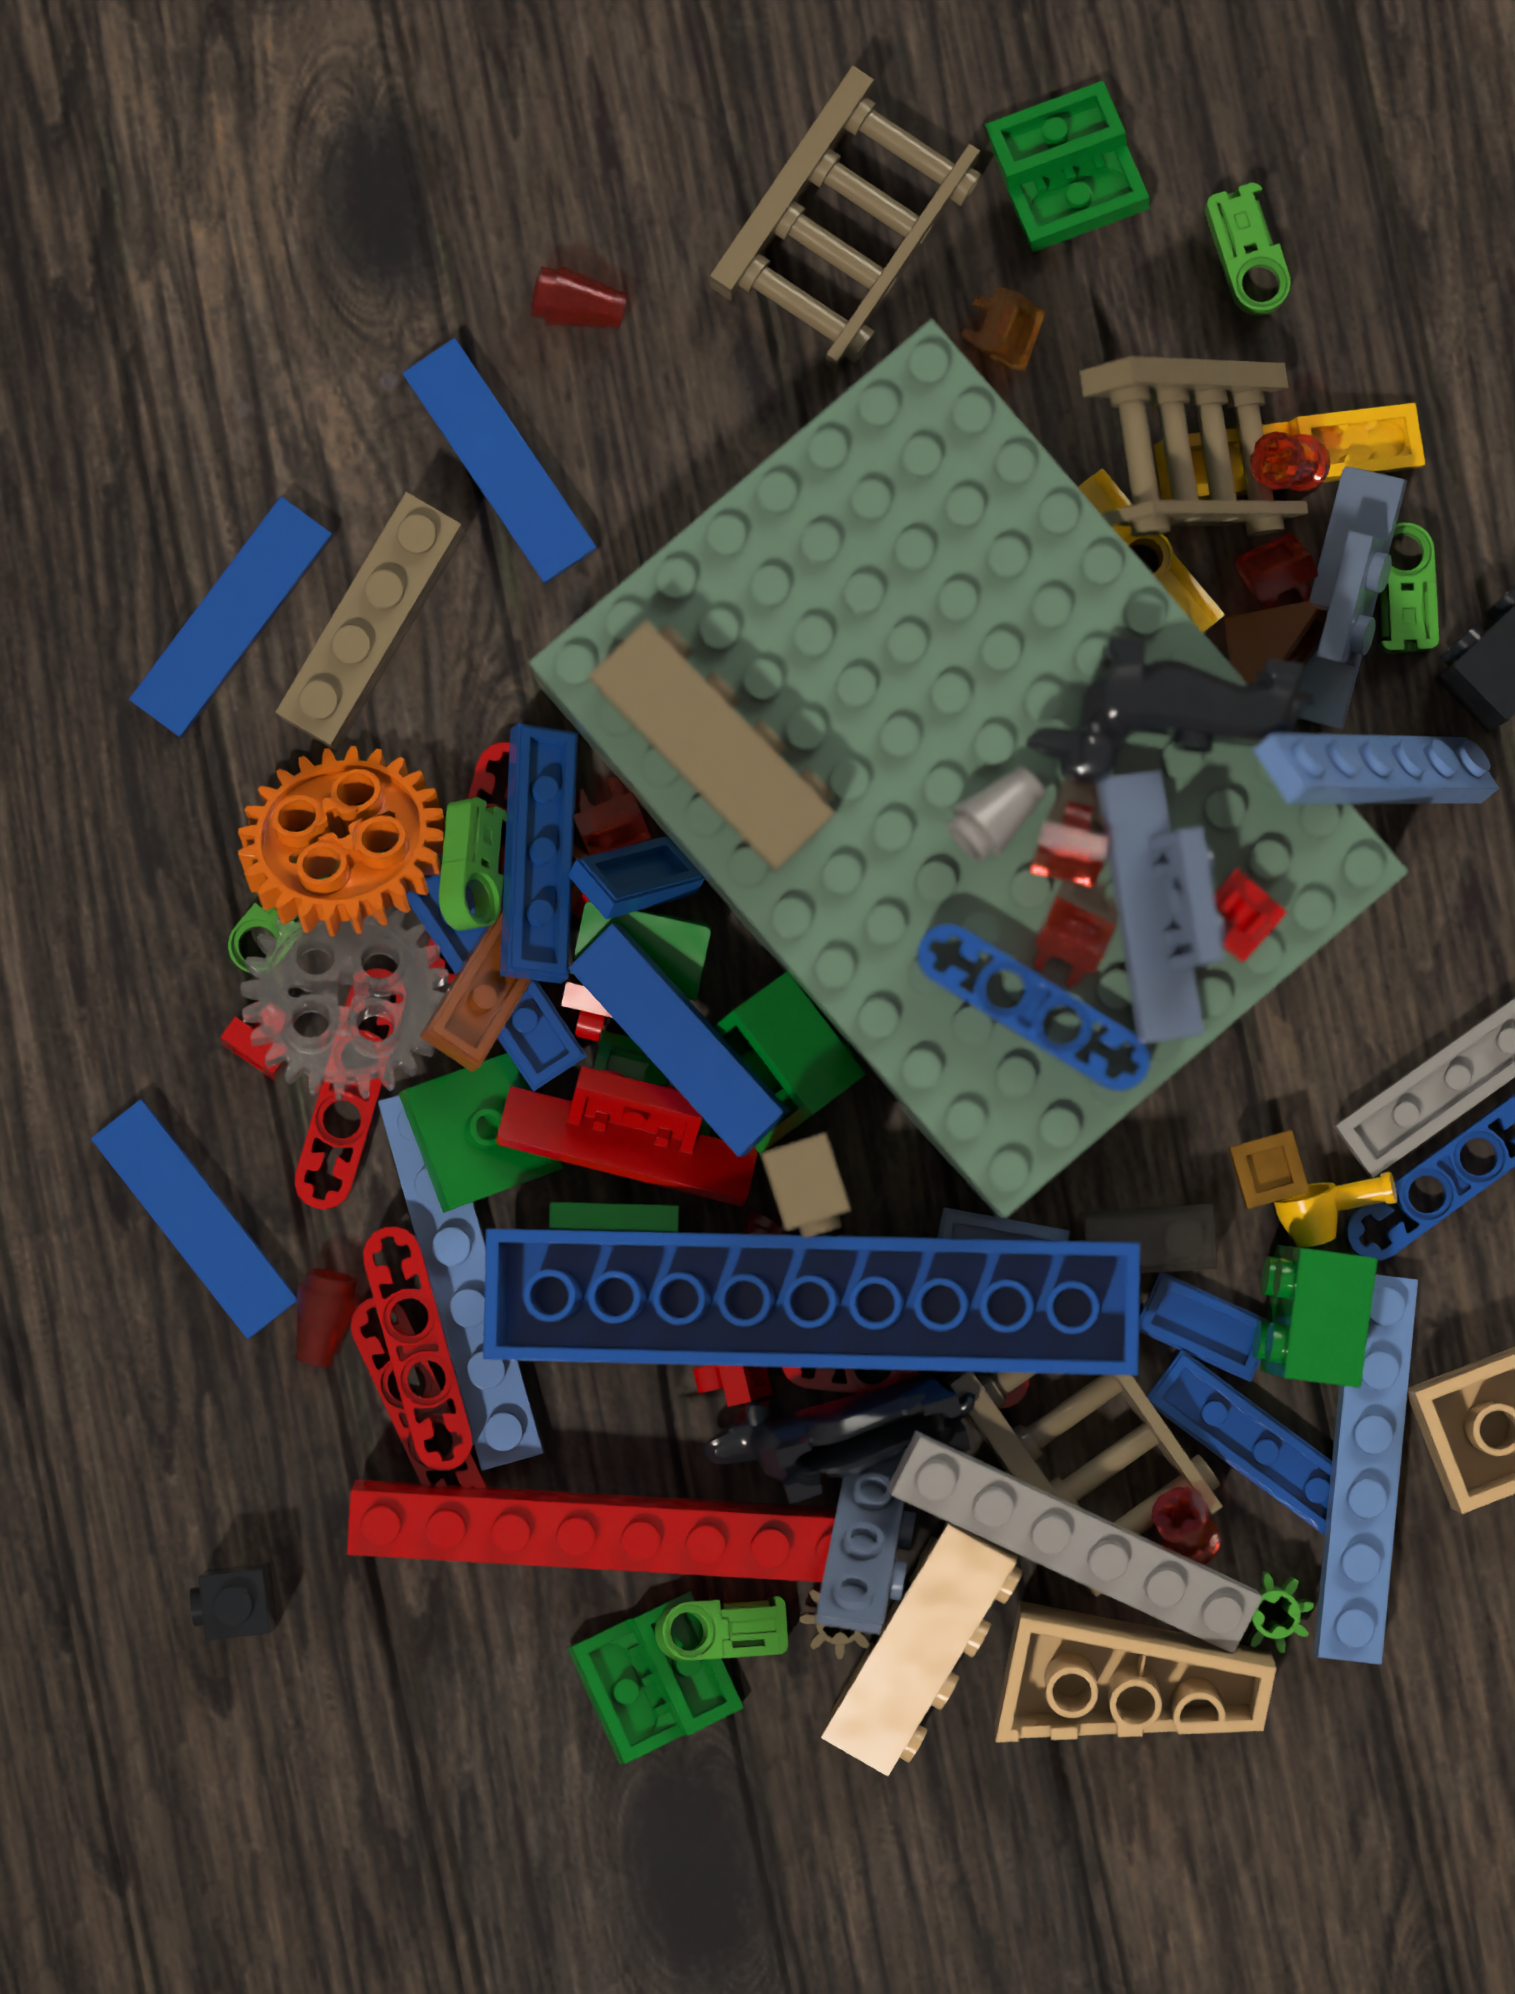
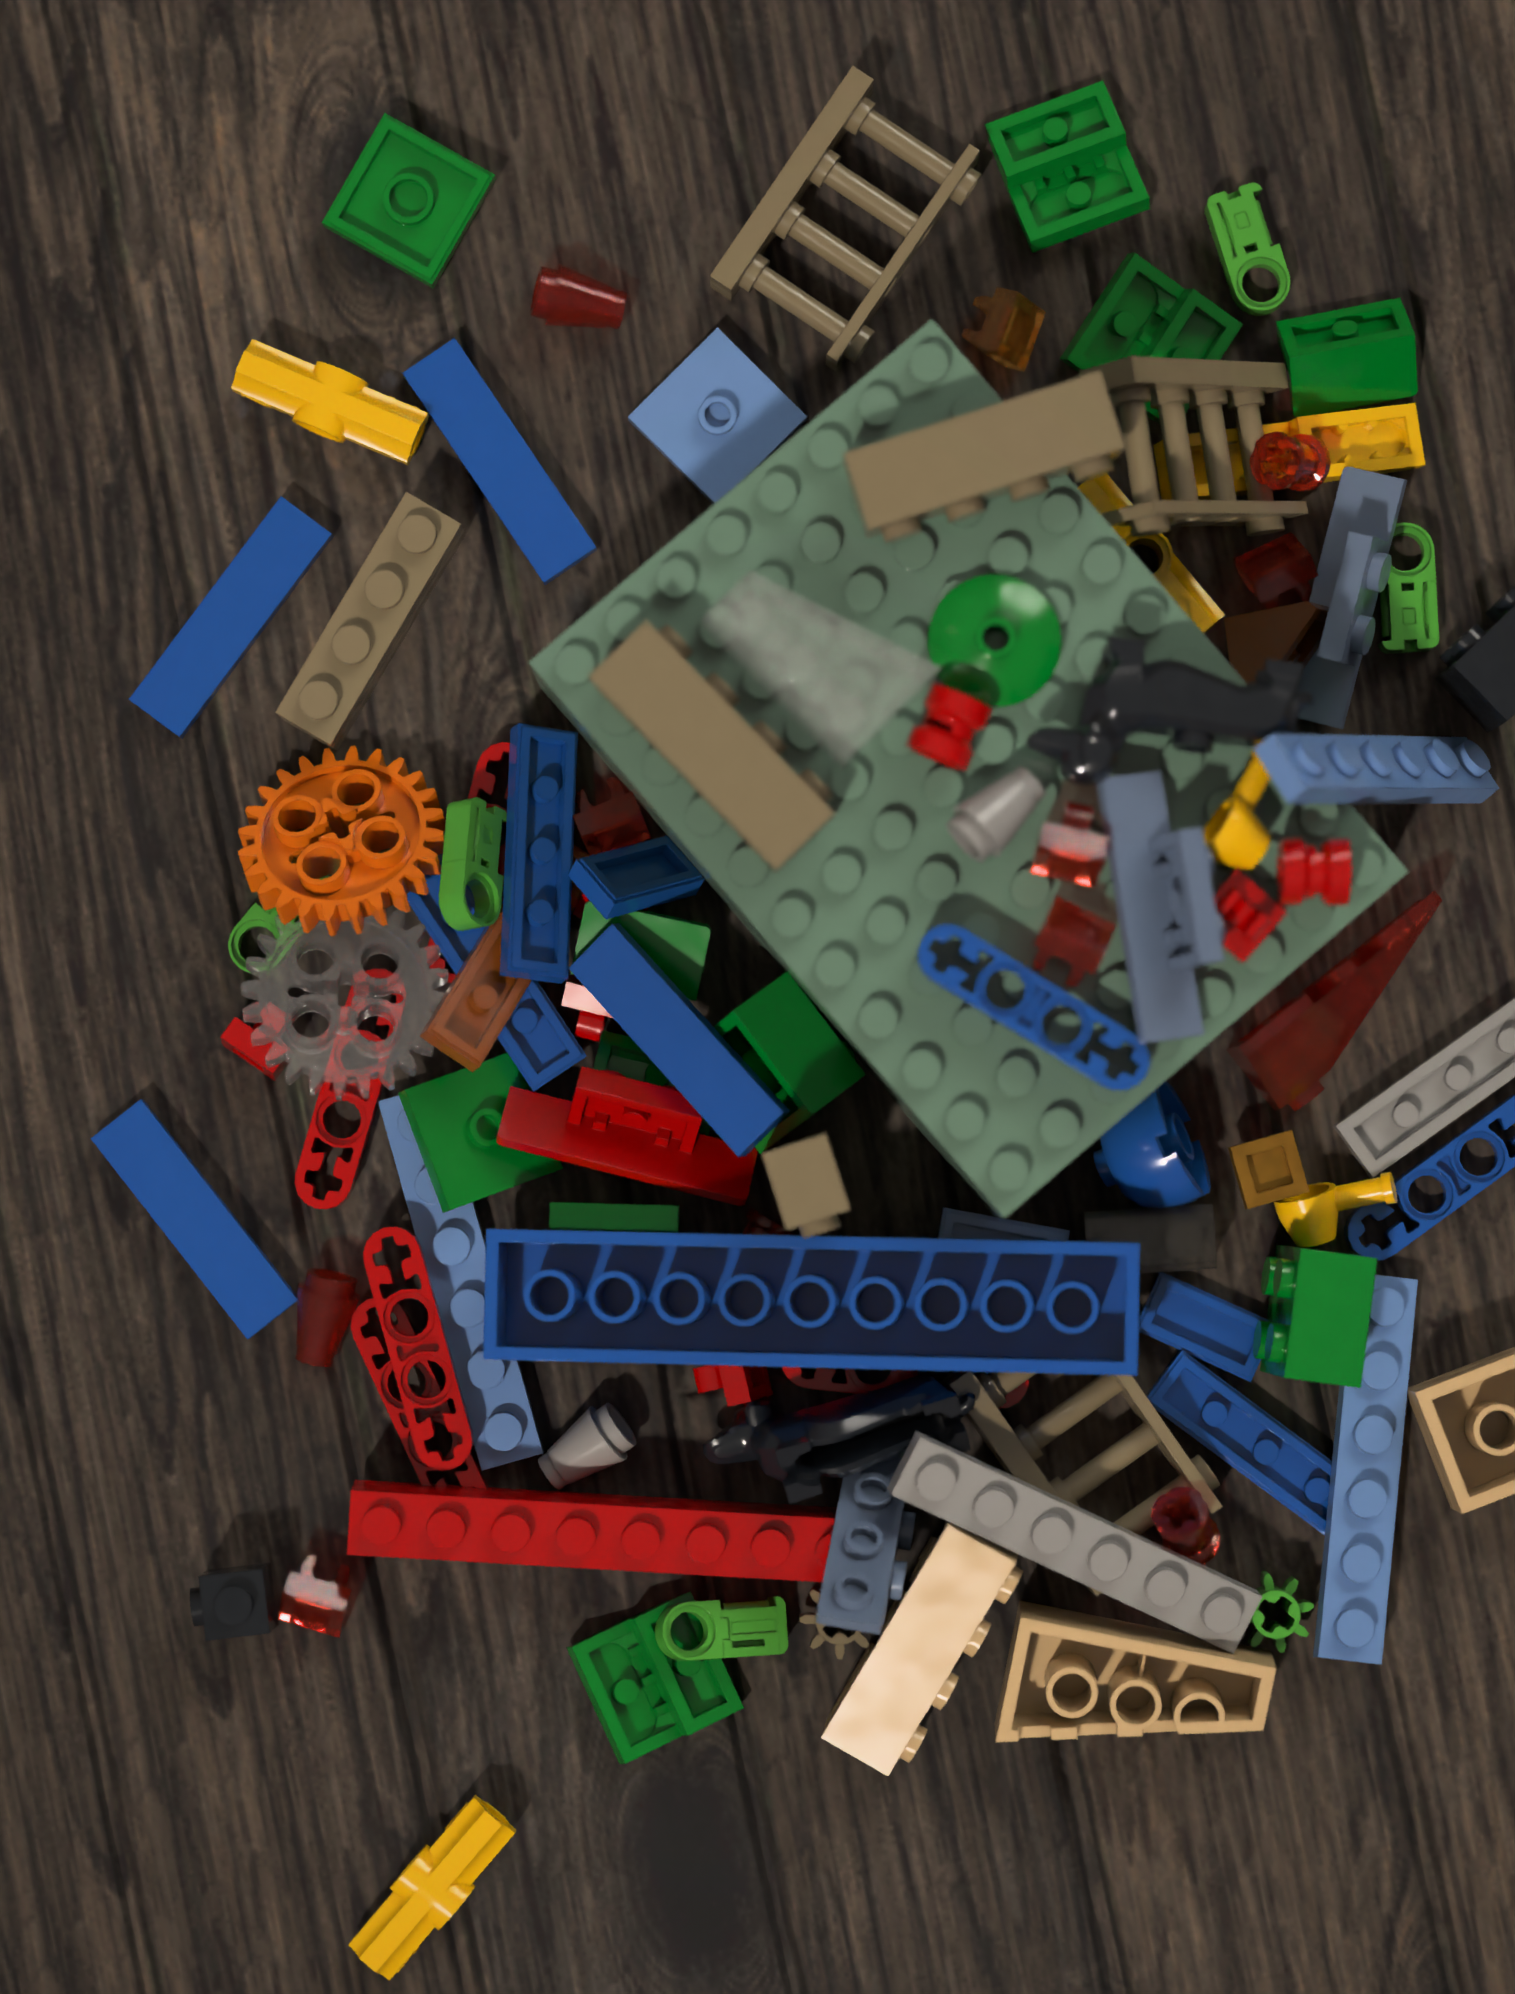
(316, 1602): none -> clear red tile
(329, 402): none -> yellow piece
(409, 200): none -> green plate
(432, 1887): none -> yellow piece
(588, 1446): none -> light grey cone
(717, 417): none -> medium blue plate
(818, 665): none -> clear wedge
(953, 712): none -> red wheel
(984, 456): none -> dark tan brick
(989, 675): none -> green dish
(1149, 317): none -> green slope
(1153, 1154): none -> blue cylinder
(1234, 830): none -> yellow bar
(1305, 871): none -> red wheel
(1313, 1028): none -> clear red wedge
(1349, 357): none -> green panel

